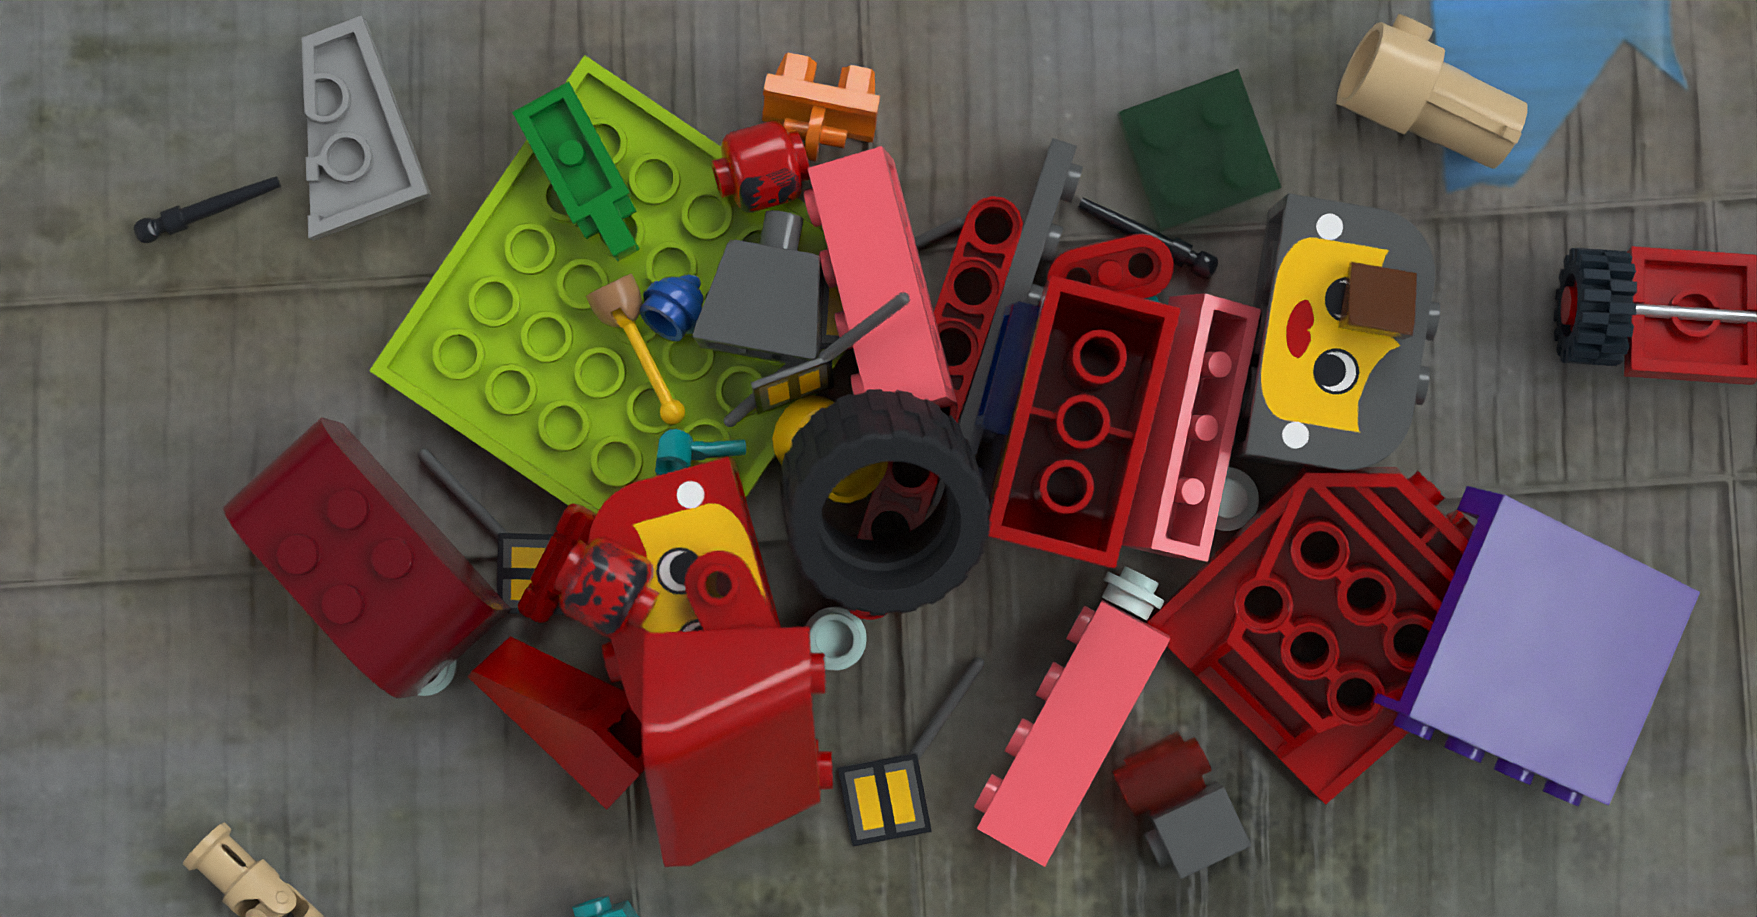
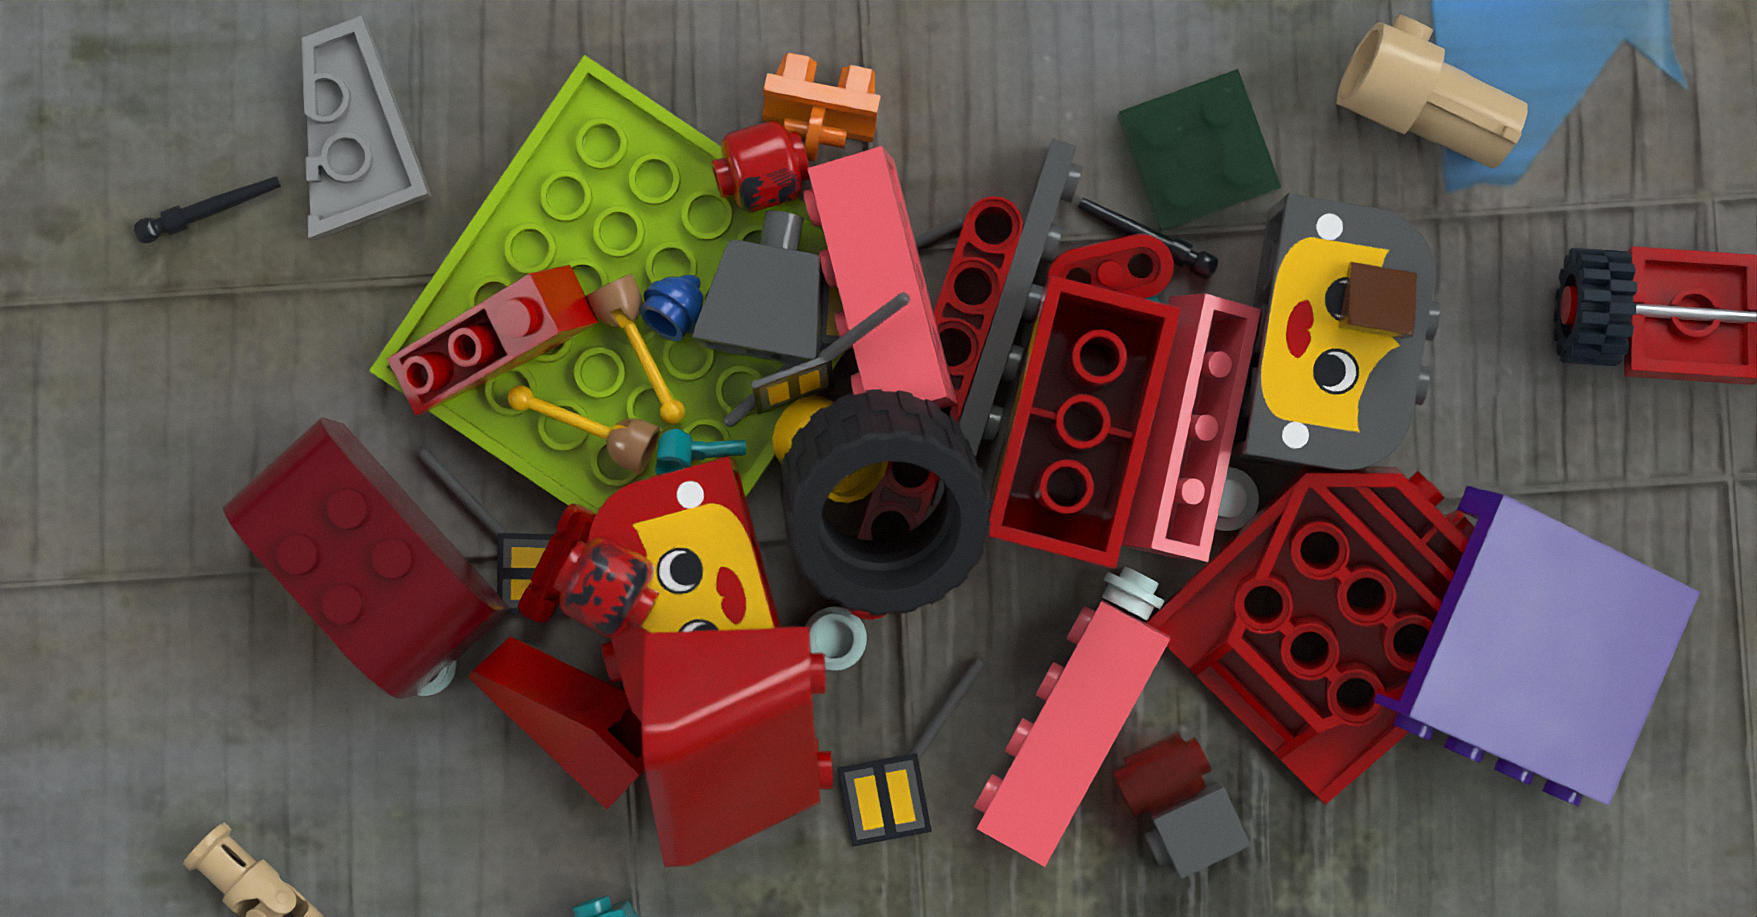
(493, 338): none -> red slope
(579, 167): green hinge -> none
(628, 442): none -> hinge
(741, 608): red plate -> none
(1007, 368): clear blue tile -> none

